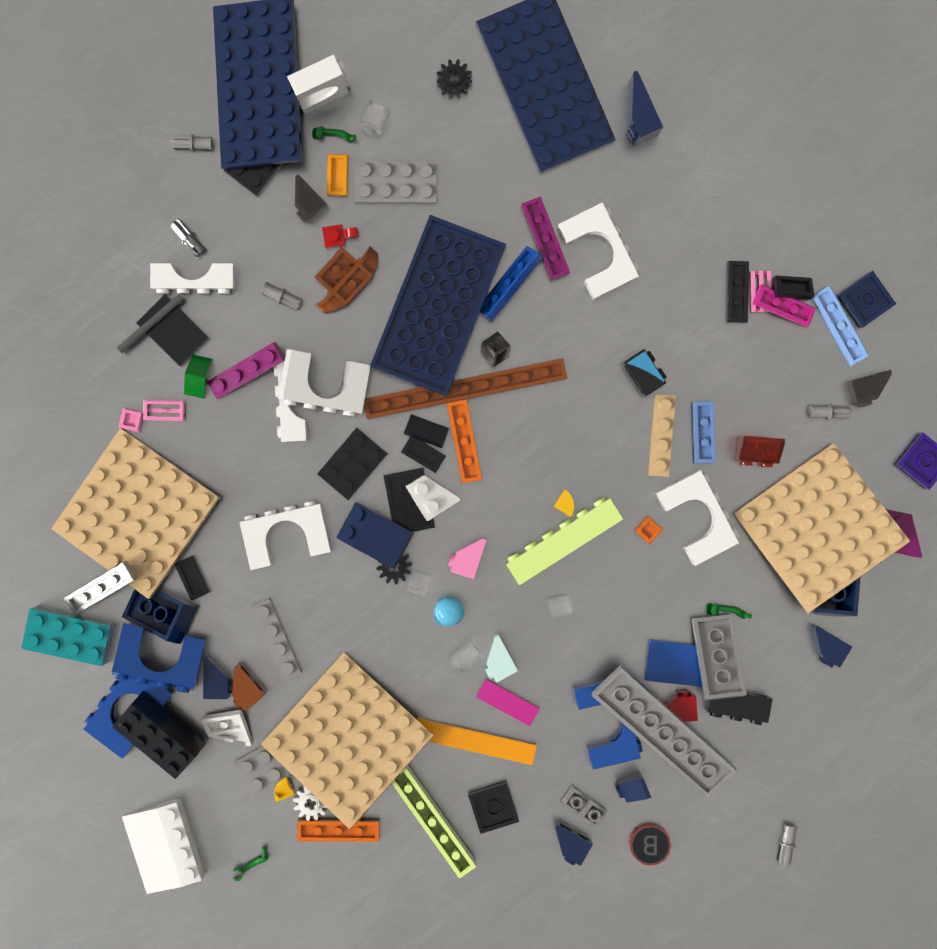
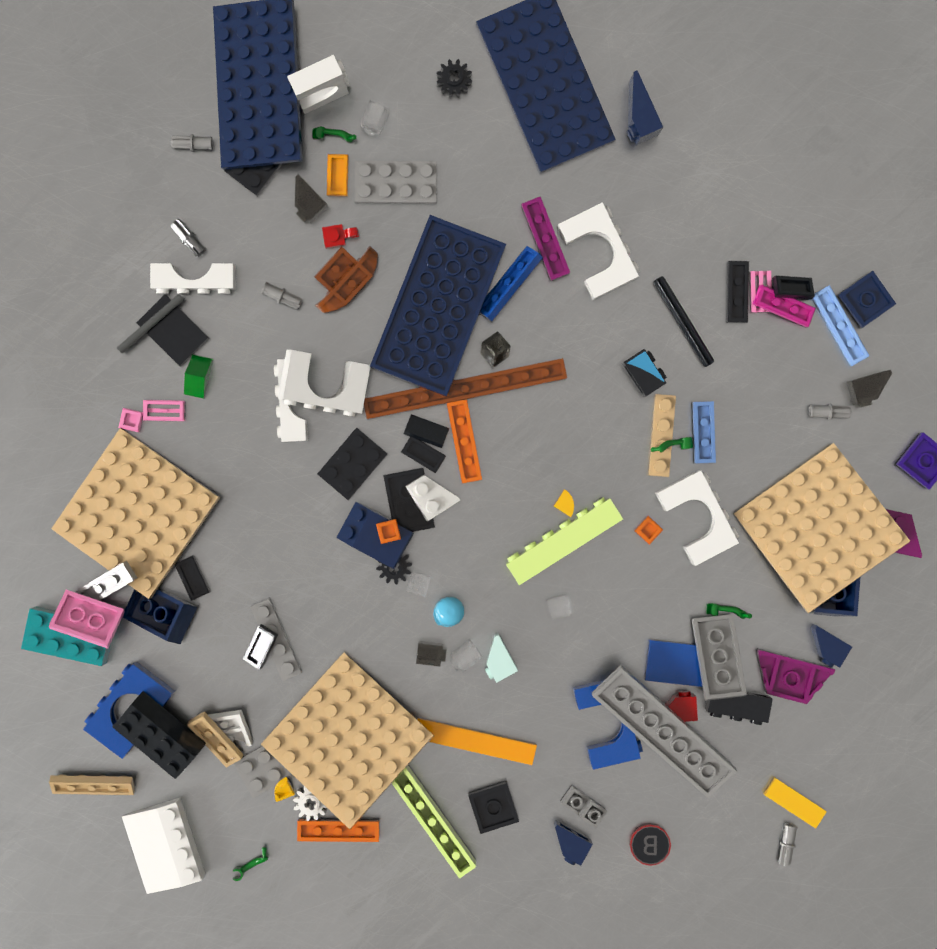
(86, 618): none -> bright pink plate
(92, 785): none -> tan plate
(128, 664): blue arch -> none
(215, 739): none -> tan plate
(216, 680): dark blue slope -> none
(245, 688): dark orange slope -> none
(246, 370): magenta plate -> none
(260, 646): none -> tile
(309, 518): white arch -> none
(388, 531): none -> orange tile
(430, 653): none -> clear smoke brick
(467, 559): bright pink slope -> none
(507, 702): dark pink tile -> none
(633, 787): dark blue slope -> none
(684, 321): none -> black axle
(686, 443): none -> green piece
(759, 449): clear red slope -> none
(791, 677): none -> magenta wing
(795, 802): none -> yellow tile

